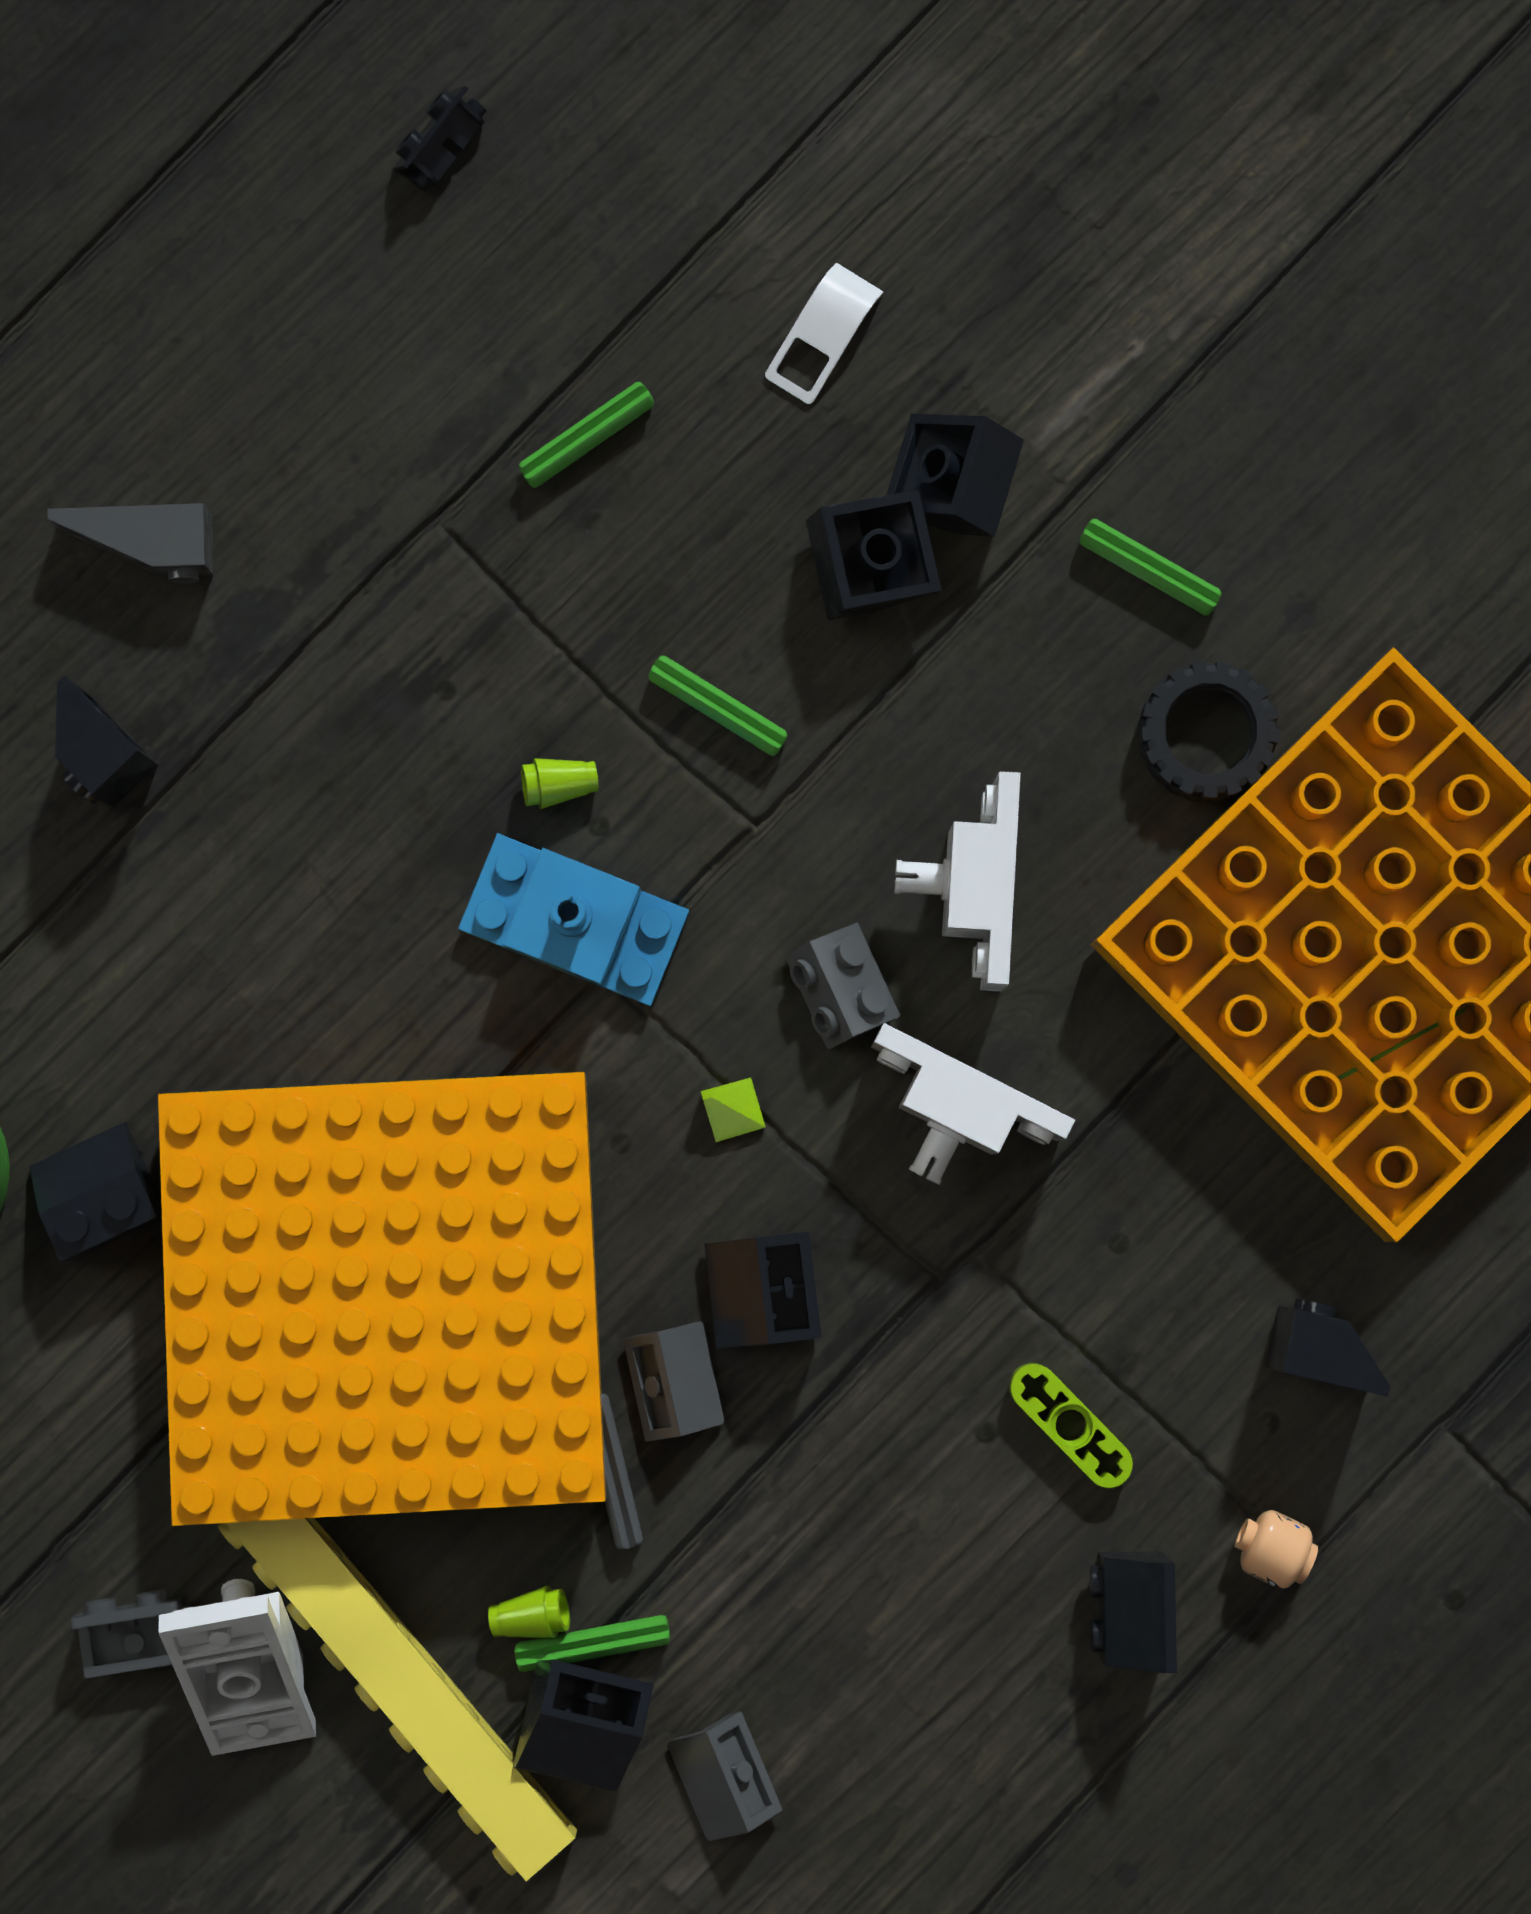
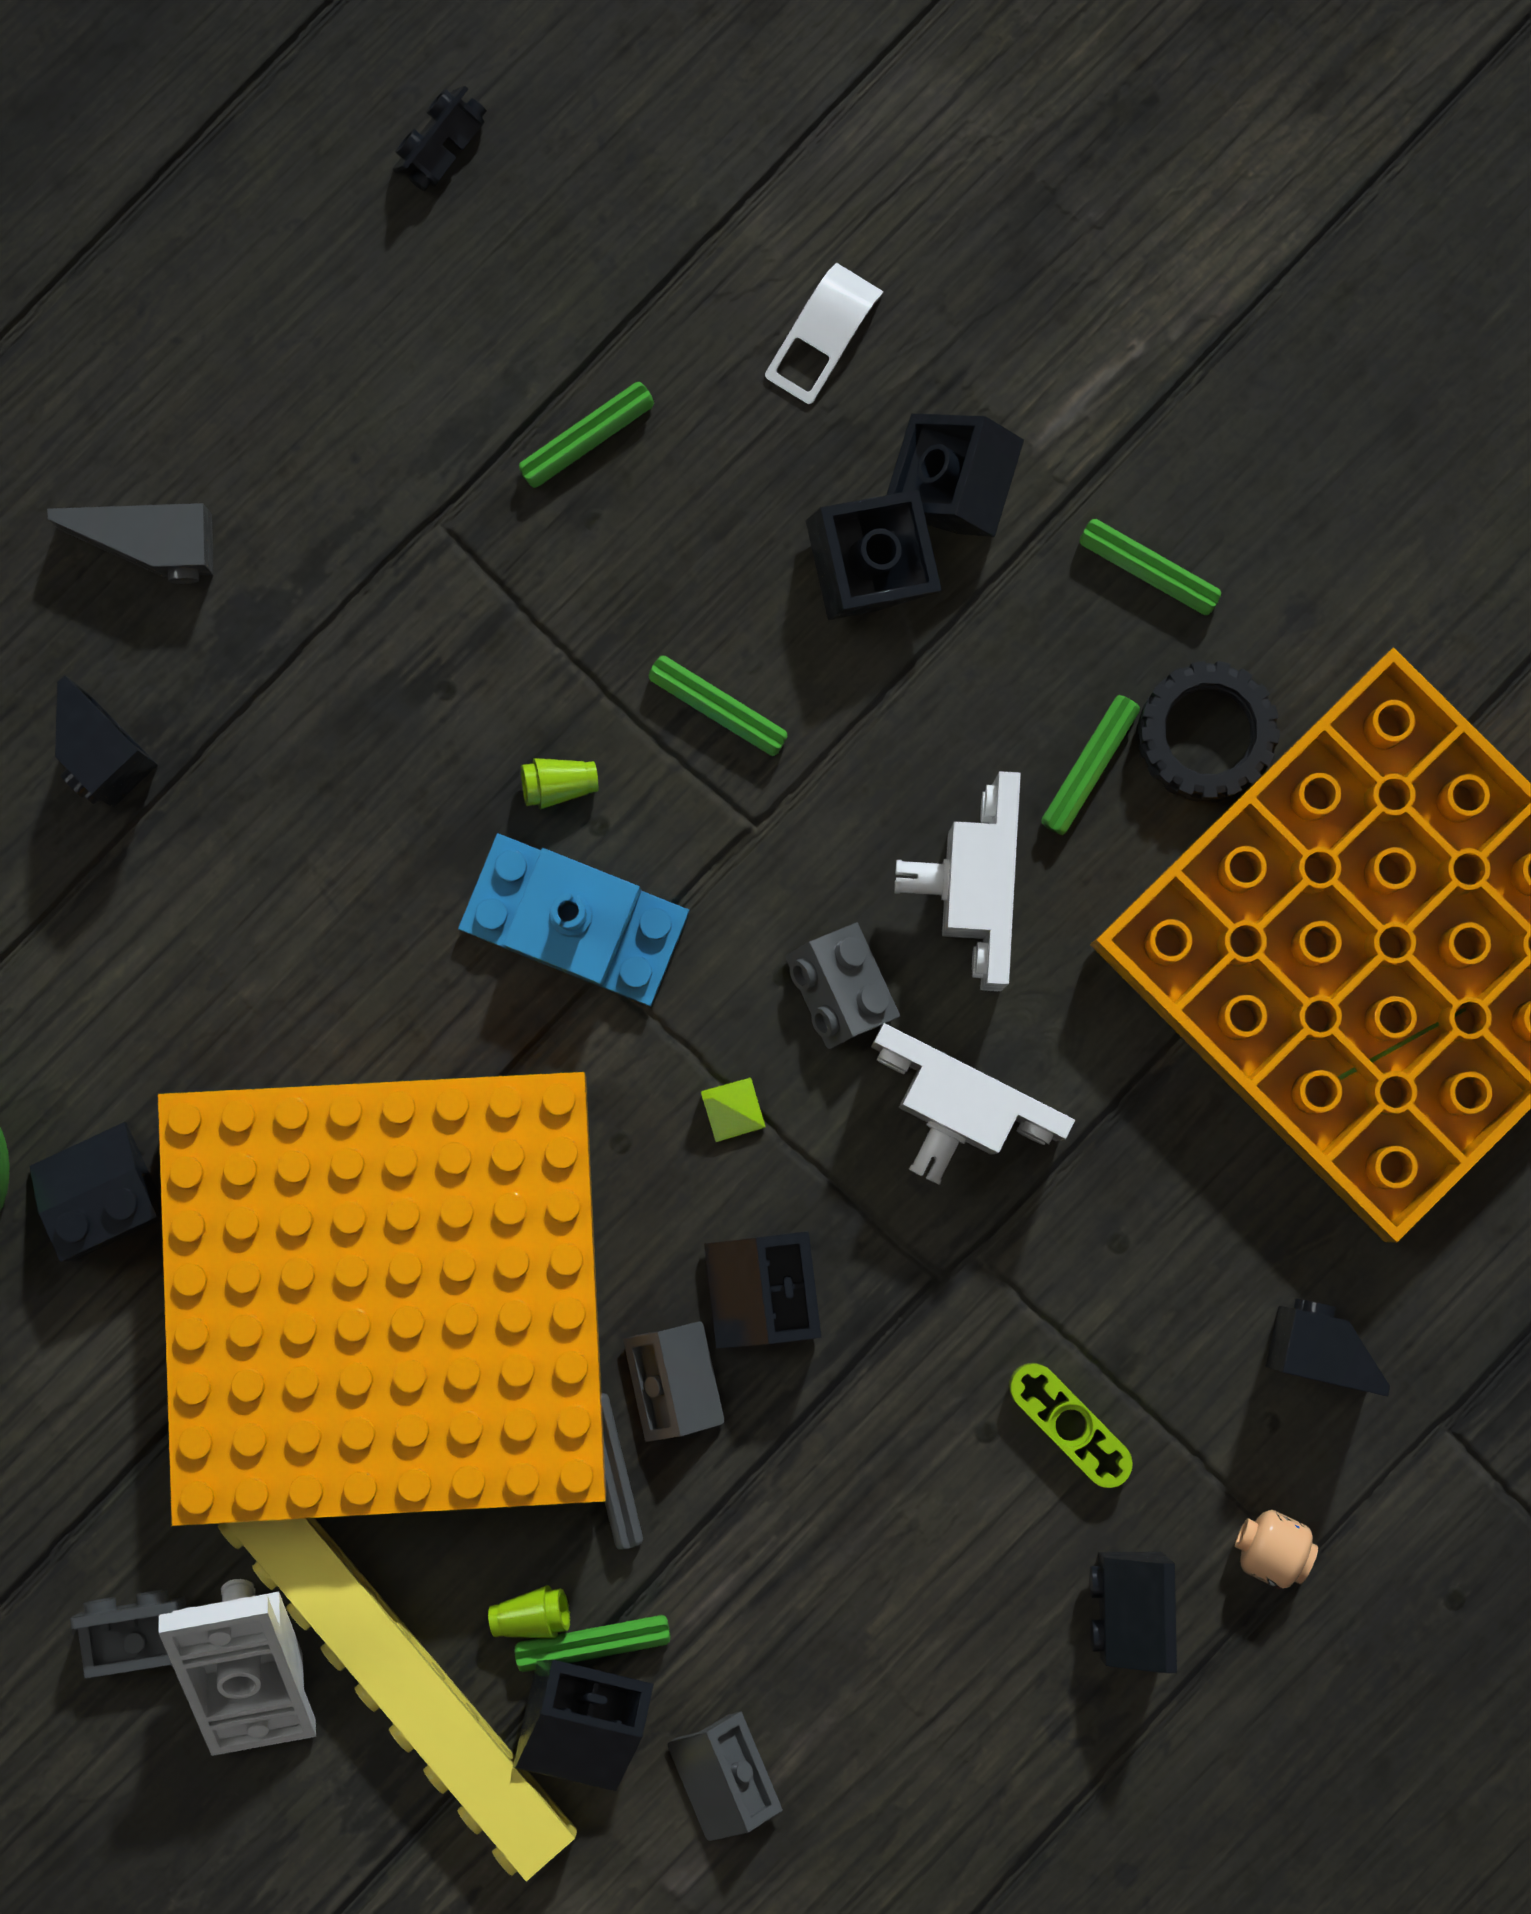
(1090, 764): none -> bright green axle

